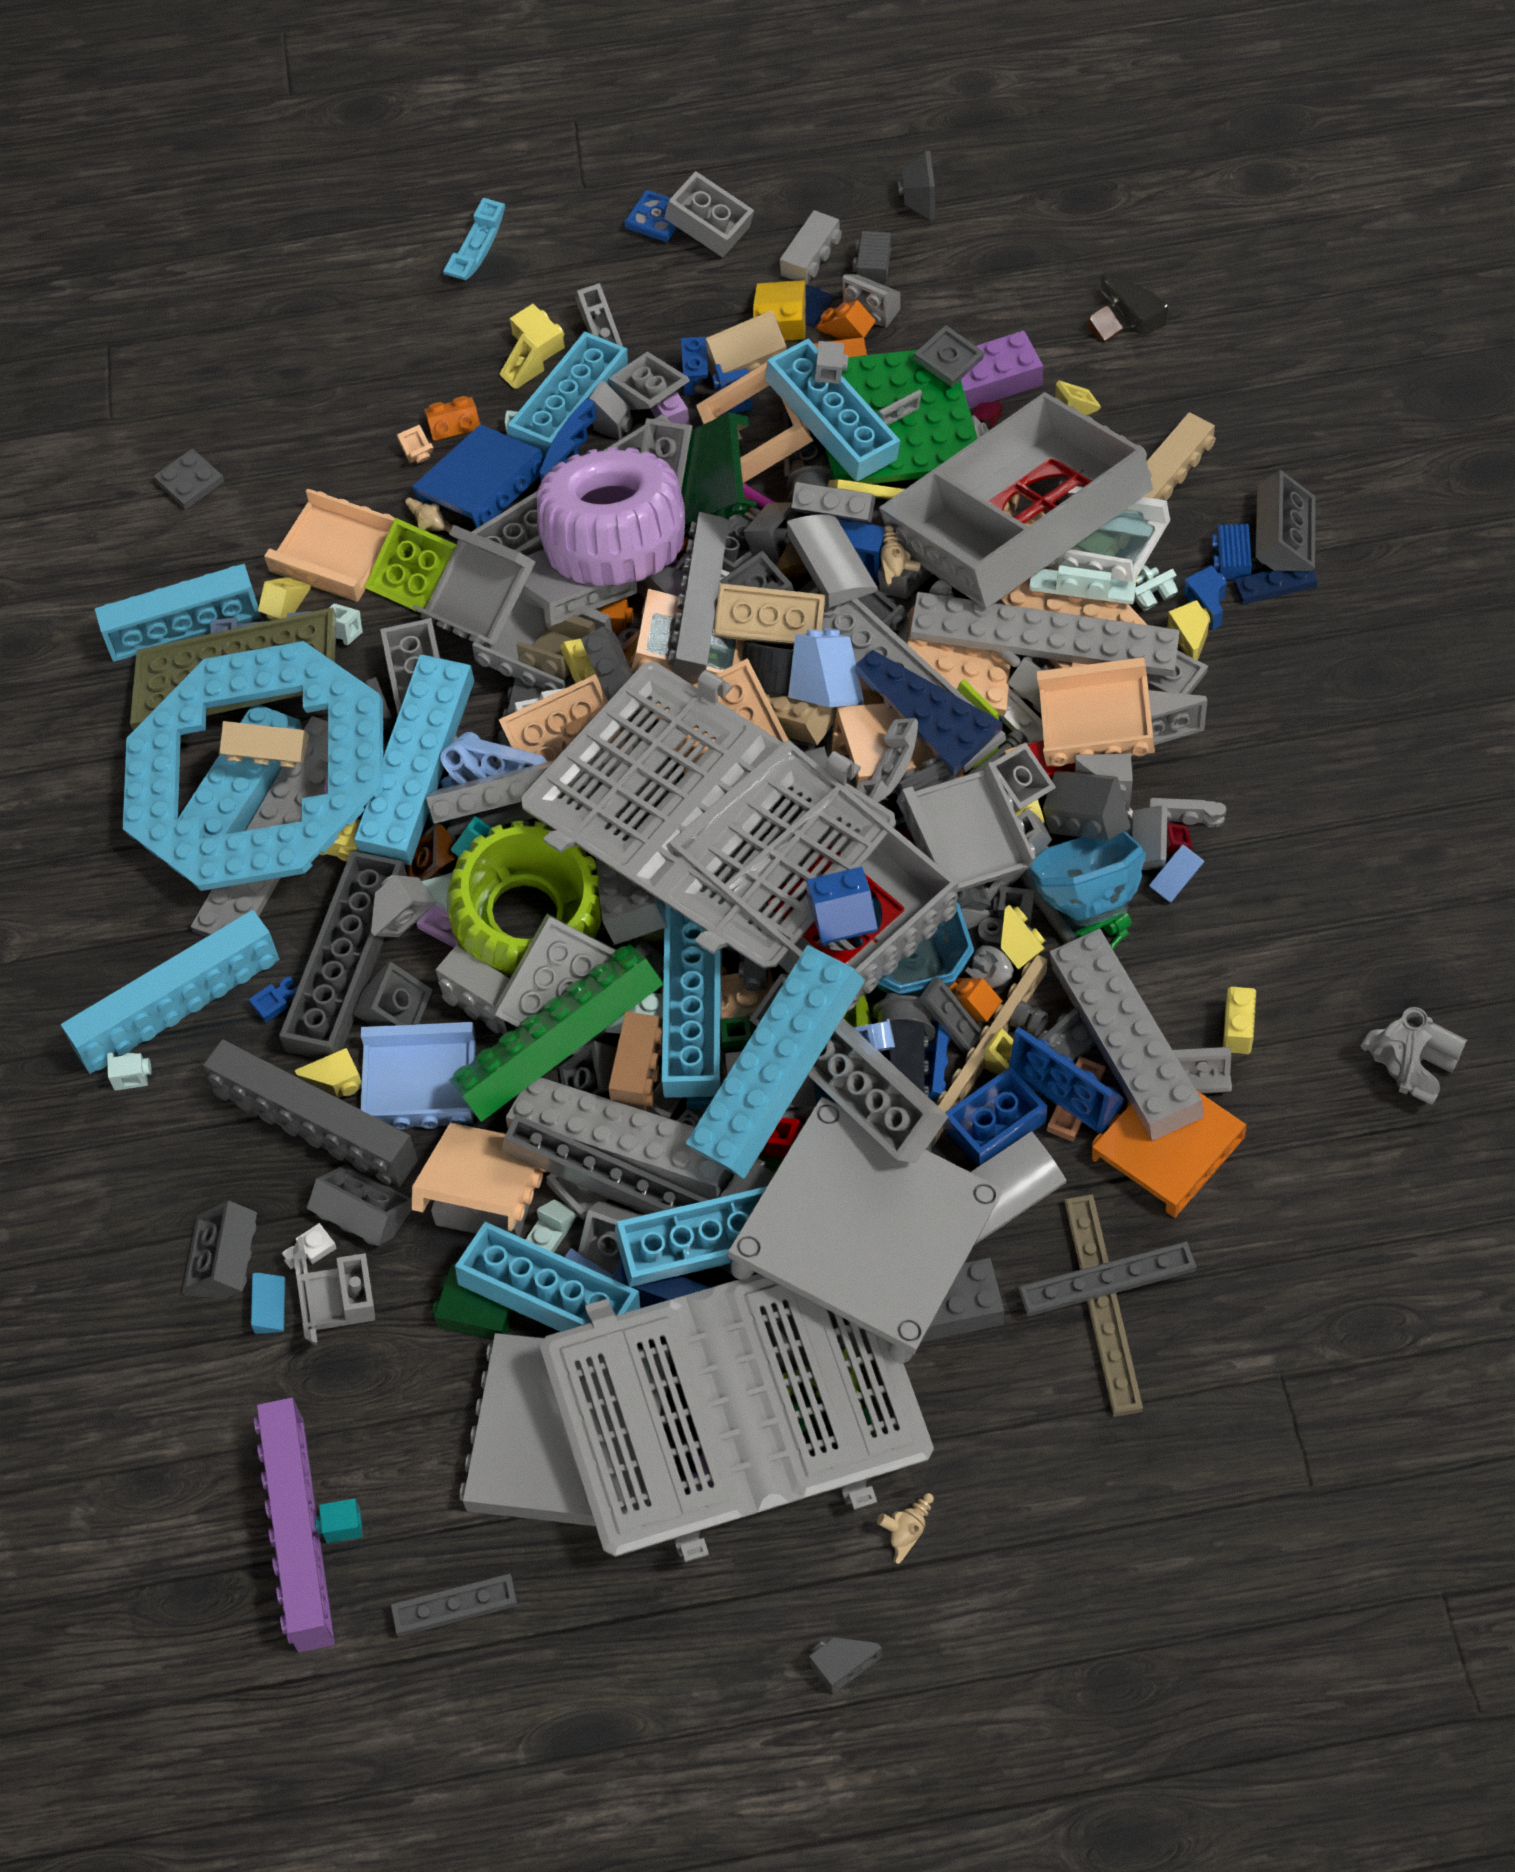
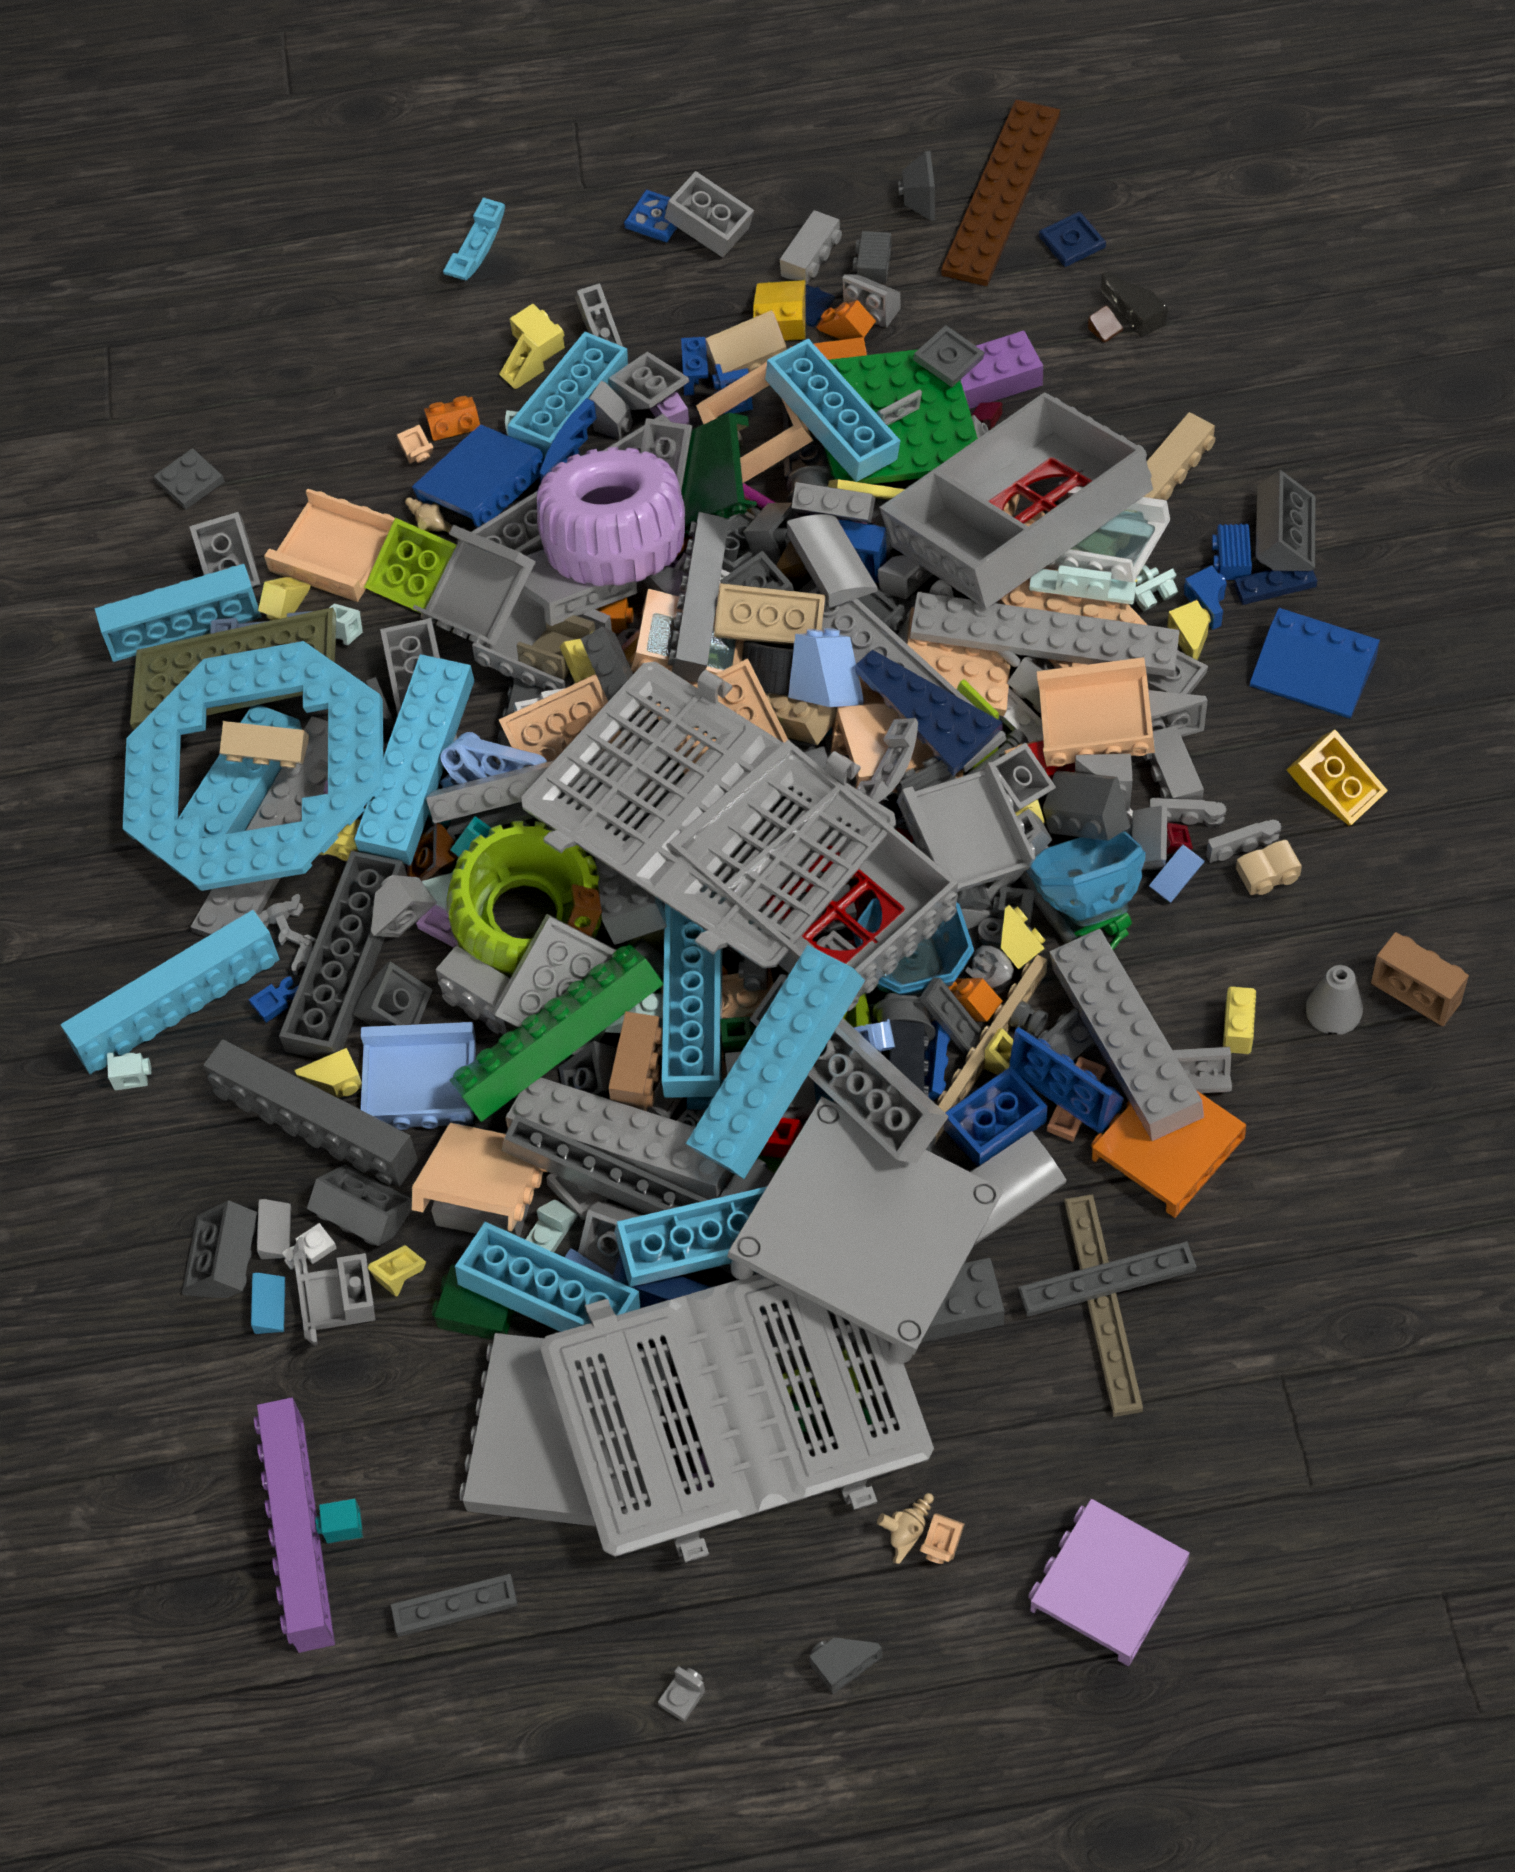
(223, 545): none -> light grey slope
(273, 1228): none -> light grey slope
(277, 915): none -> light grey piece
(396, 1268): none -> light yellow slope
(585, 903): none -> reddish brown bracket
(683, 1693): none -> light grey bracket
(830, 362): light grey brick -> none
(841, 905): slope -> none
(894, 557): tan piece -> none
(942, 1539): none -> light nougat bracket
(1001, 193): none -> reddish brown plate
(1072, 239): none -> dark blue tile
(1076, 397): light yellow slope -> none
(1109, 1579): none -> lavender panel
(1173, 766): none -> light grey brick
(1243, 839): none -> light grey hinge
(1269, 867): none -> tan brick
(1315, 663): none -> blue slope
(1335, 1002): none -> light grey cone
(1337, 778): none -> yellow slope
(1407, 1044): light grey helmet -> none
(1419, 978): none -> medium nougat brick

